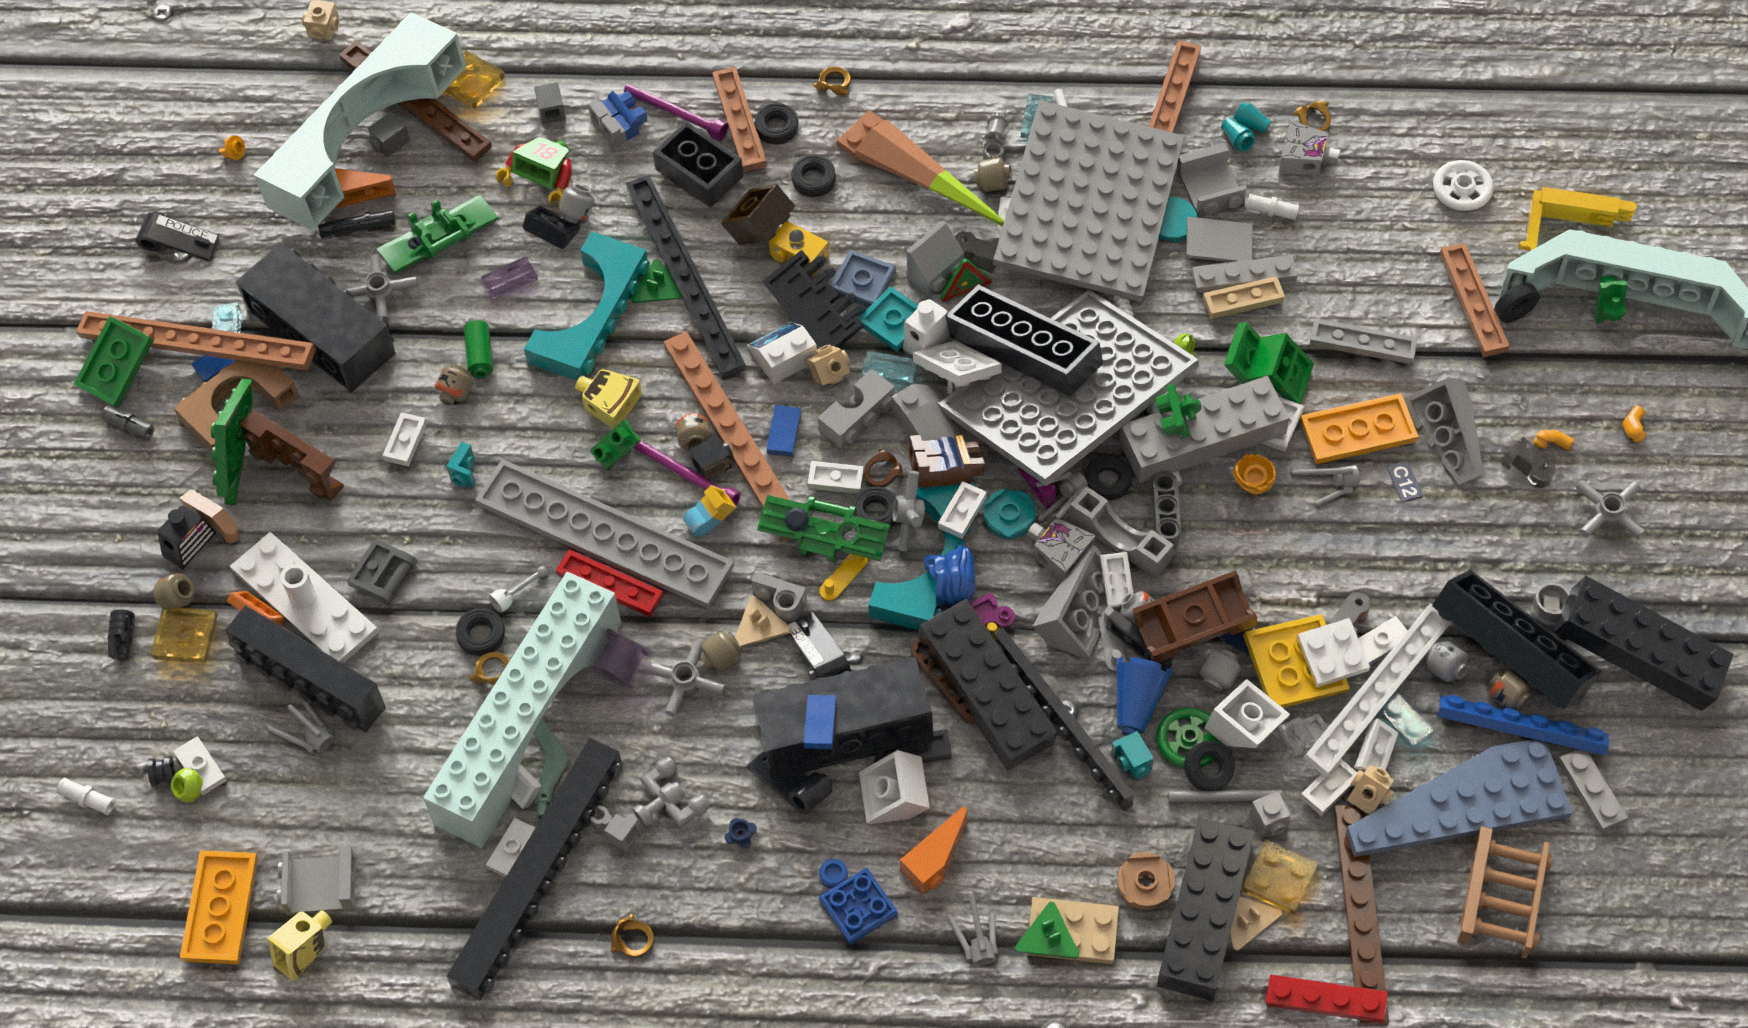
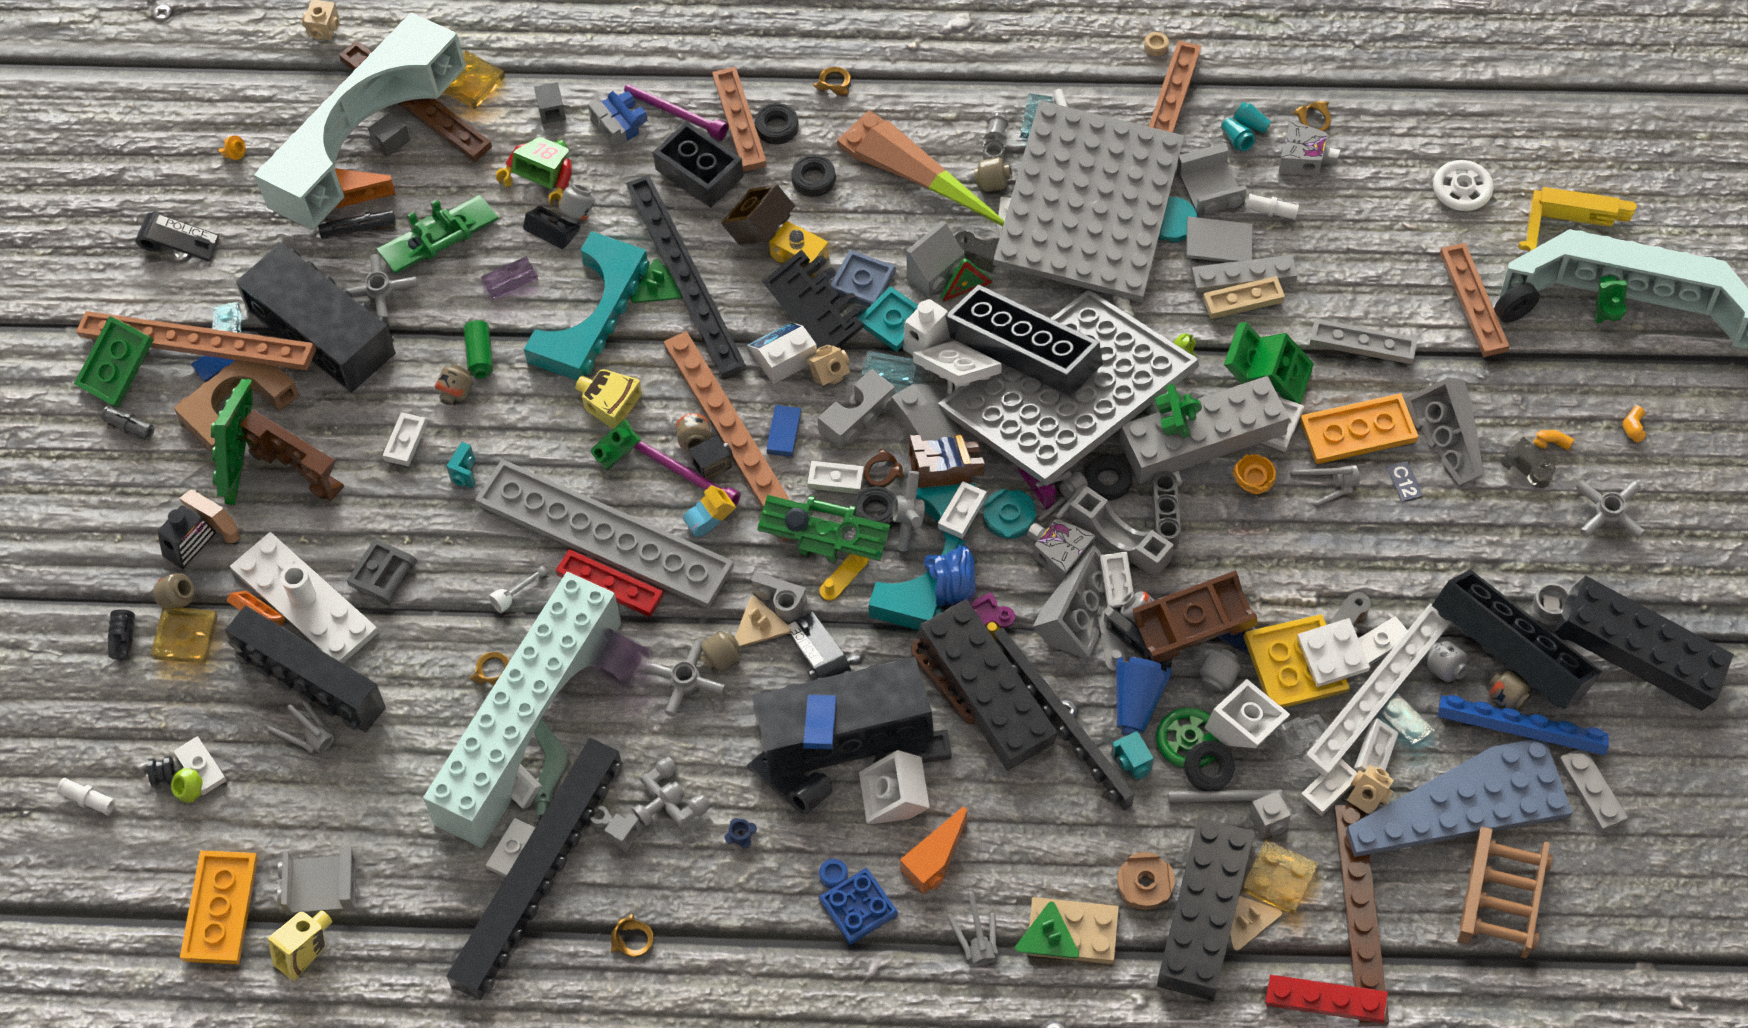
(475, 617): black tyre -> none
(1156, 44): none -> tan tile

